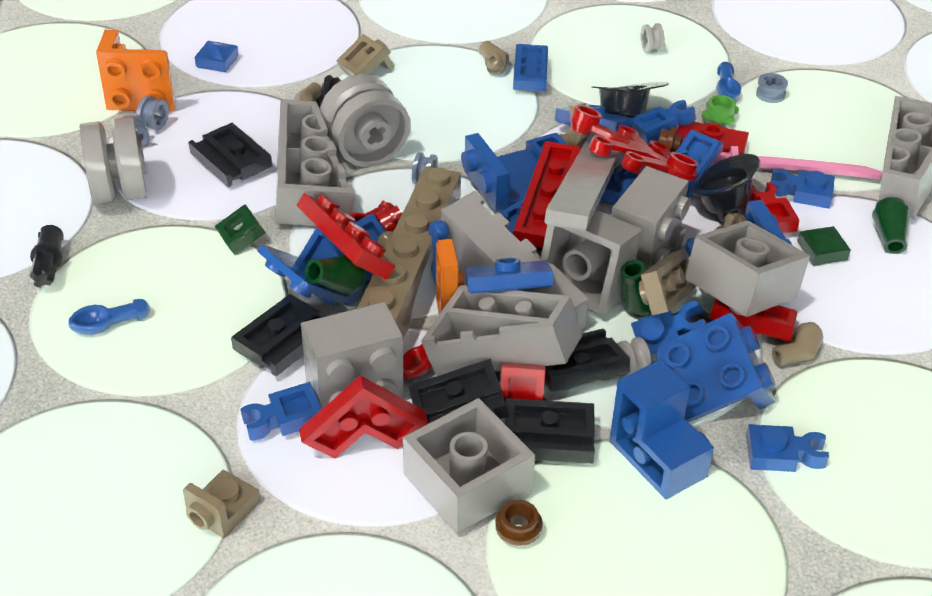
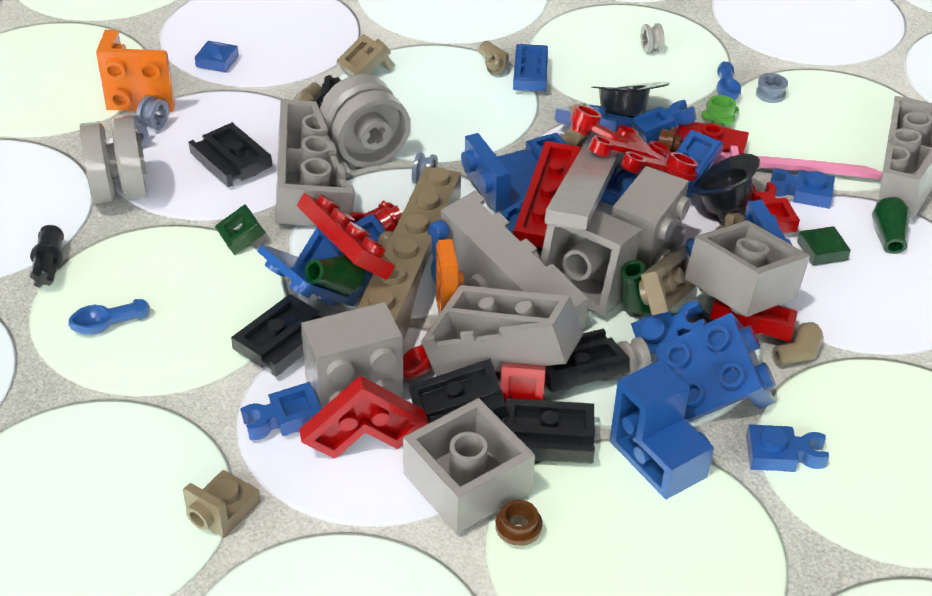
(508, 275): blue plate -> none

